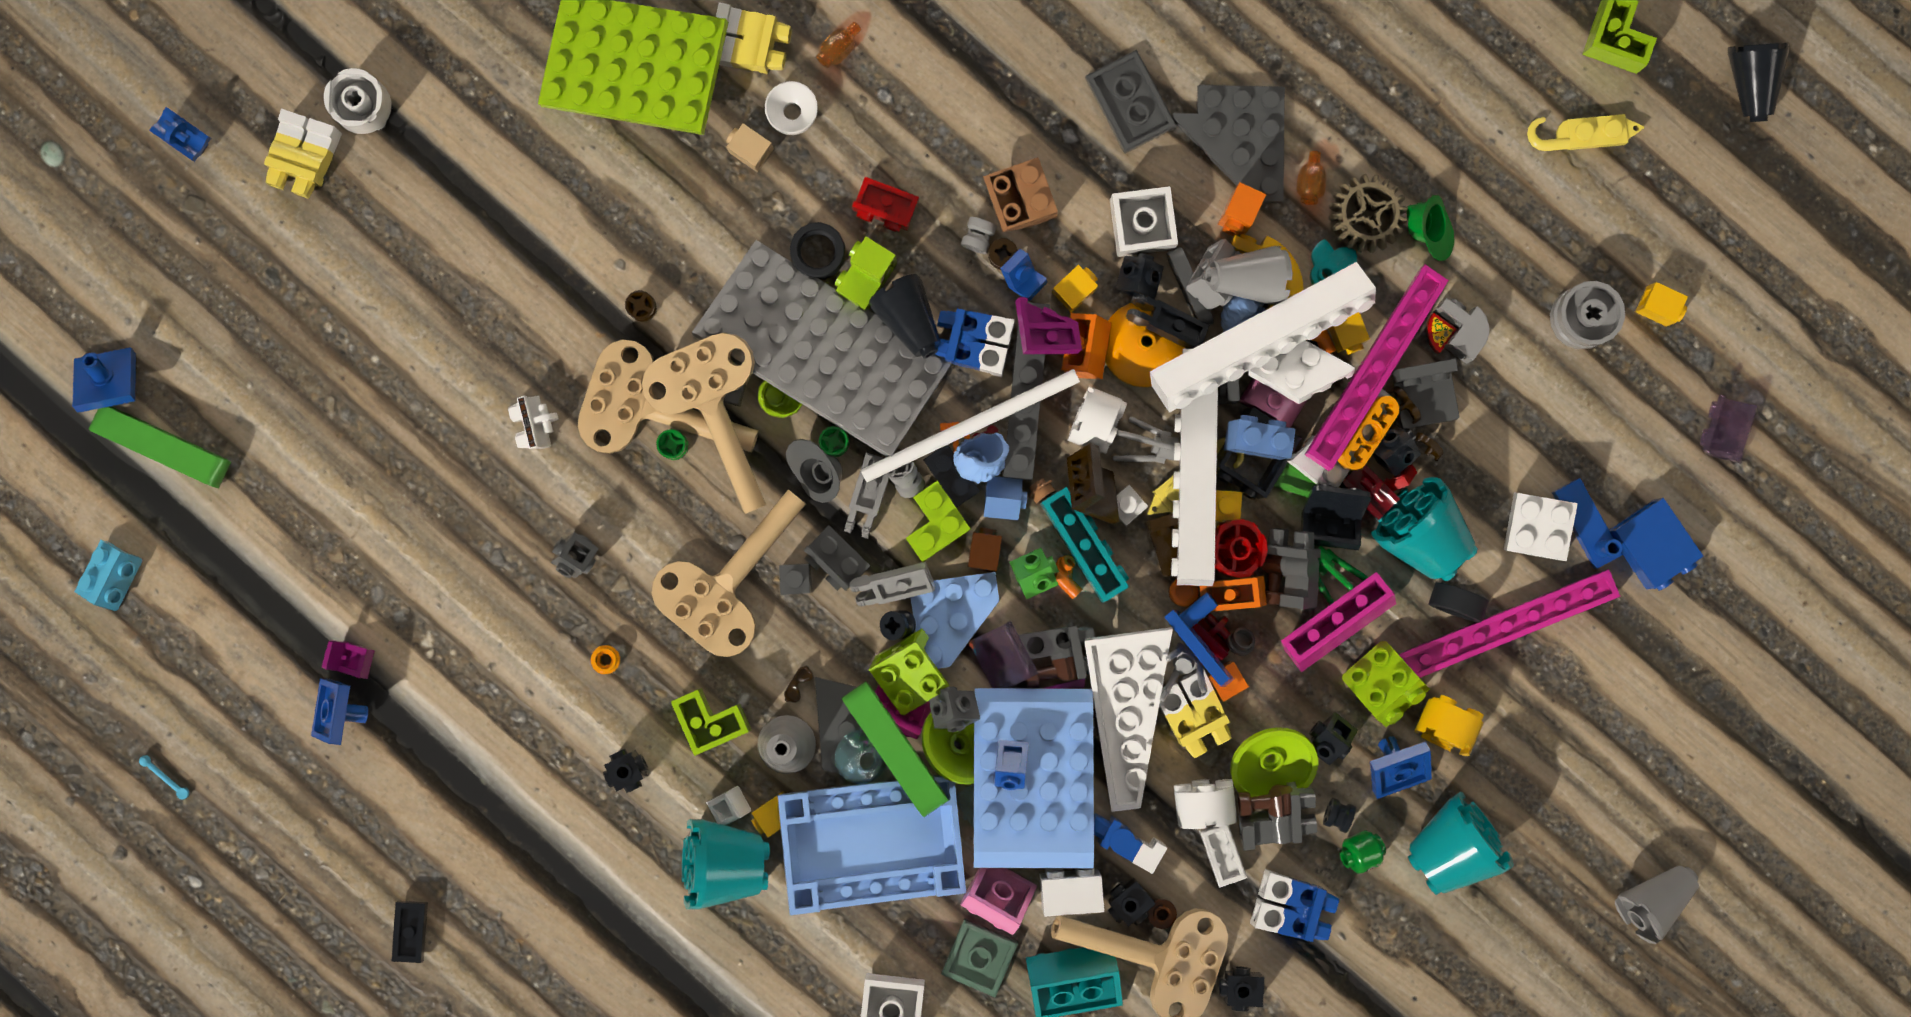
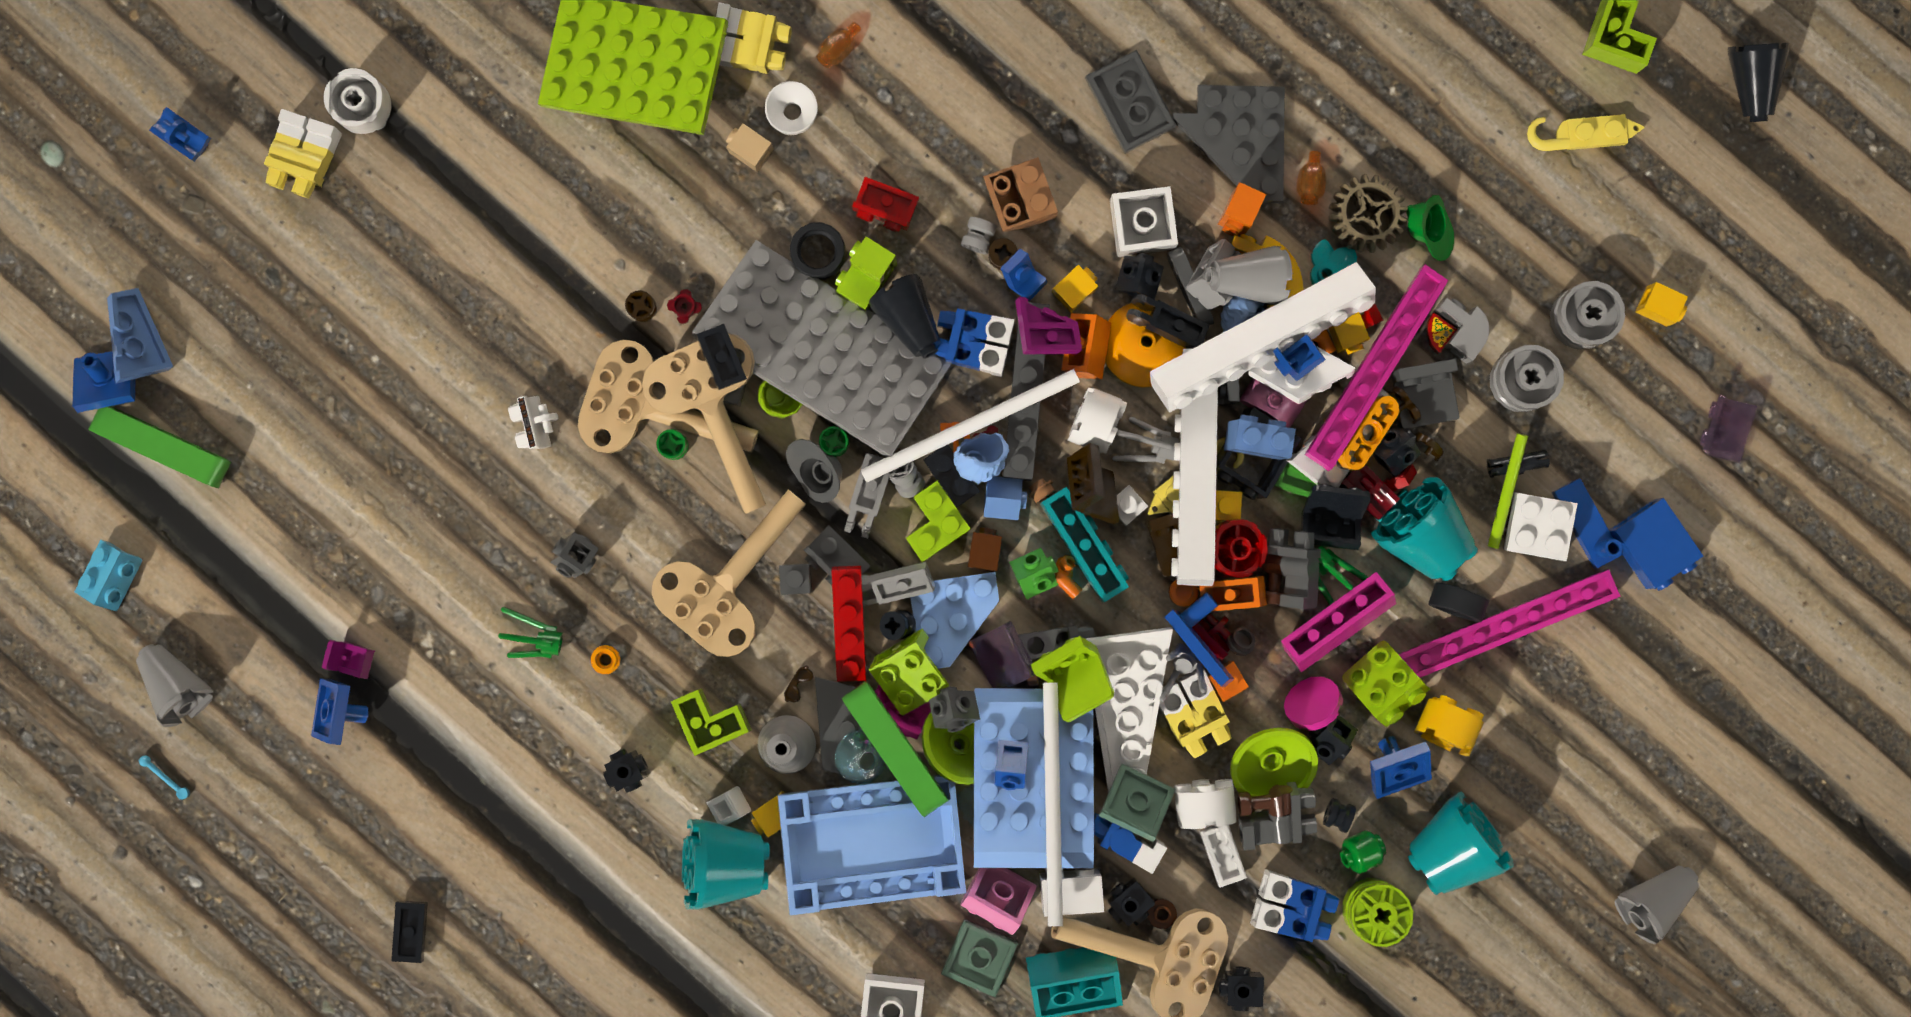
(134, 338): none -> medium blue wing
(171, 686): none -> light grey cone
(548, 641): none -> green plant
(684, 297): none -> dark red plate
(721, 357): none -> black plate
(848, 623): none -> red plate
(1052, 804): none -> white piece
(1079, 675): none -> lime bracket
(1137, 802): none -> sand green tile
(1299, 358): none -> blue bracket
(1313, 703): none -> dark pink tile
(1360, 912): none -> lime wheel
(1372, 316): none -> red tile
(1507, 491): none -> lime bar
(1510, 376): none -> light grey wheel
(1529, 462): none -> black pin

